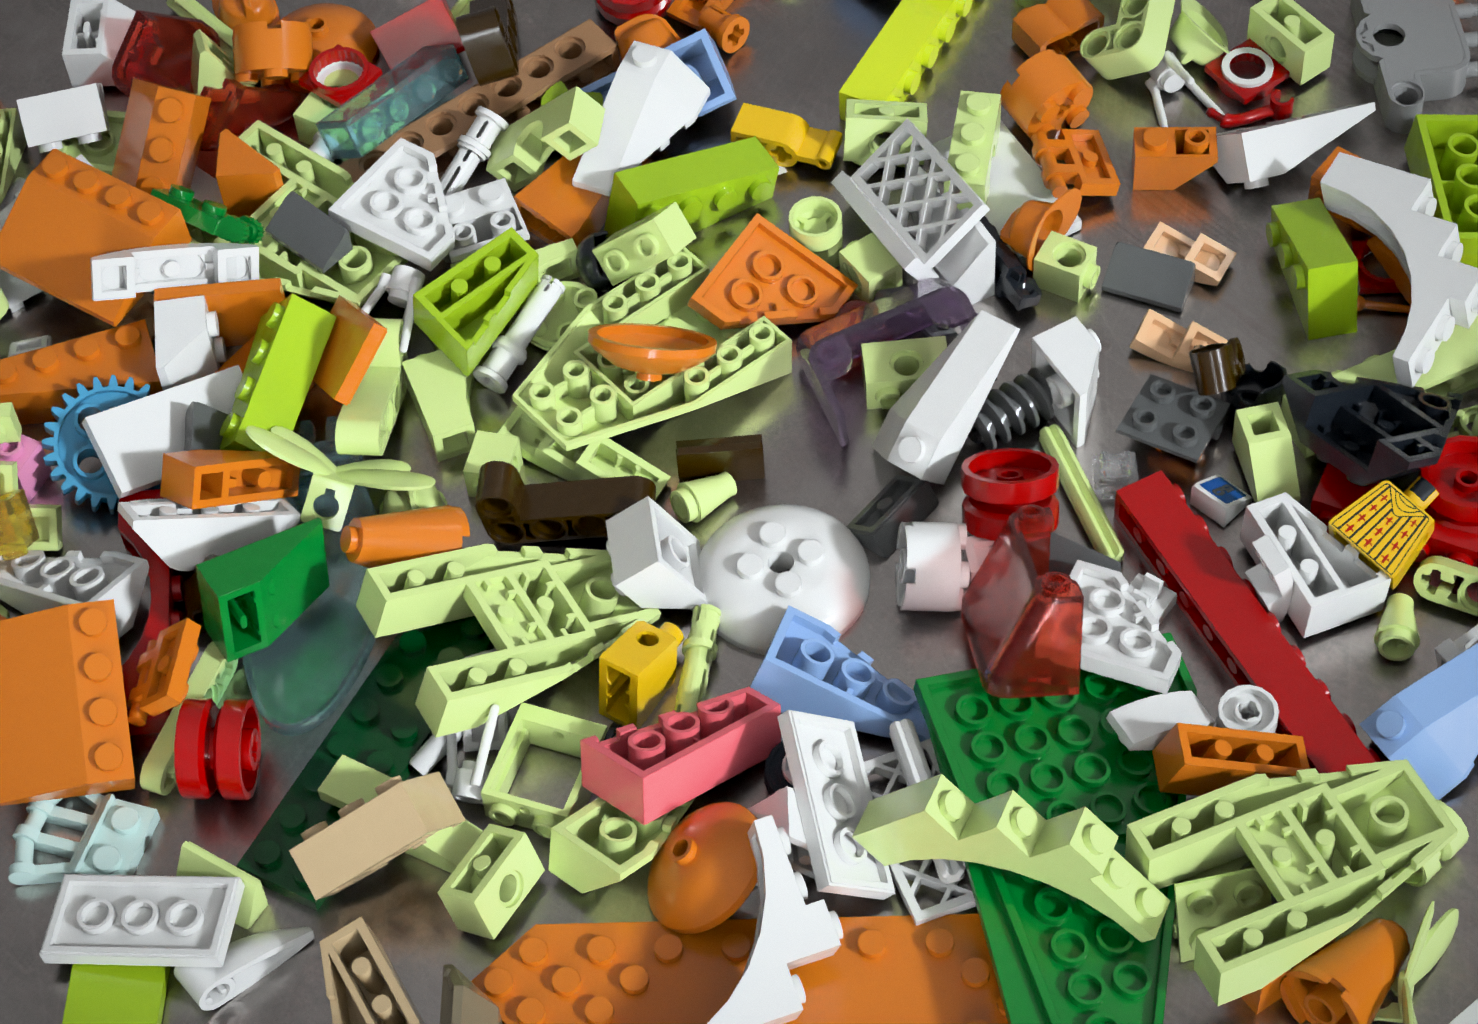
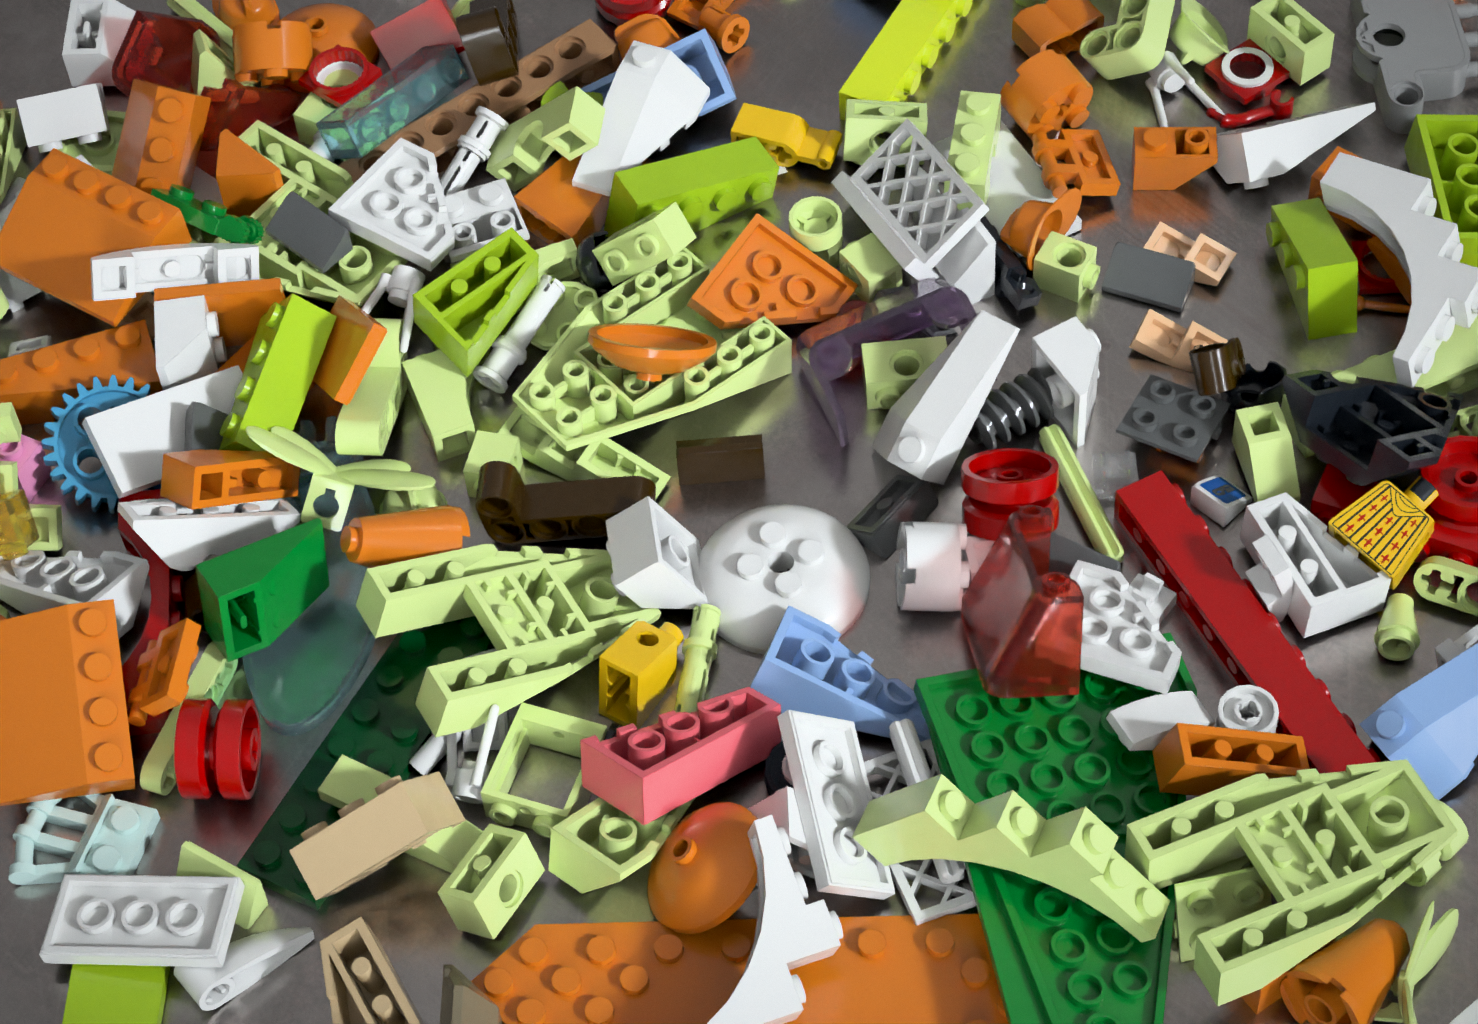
(701, 496): yellowish green cone -> none

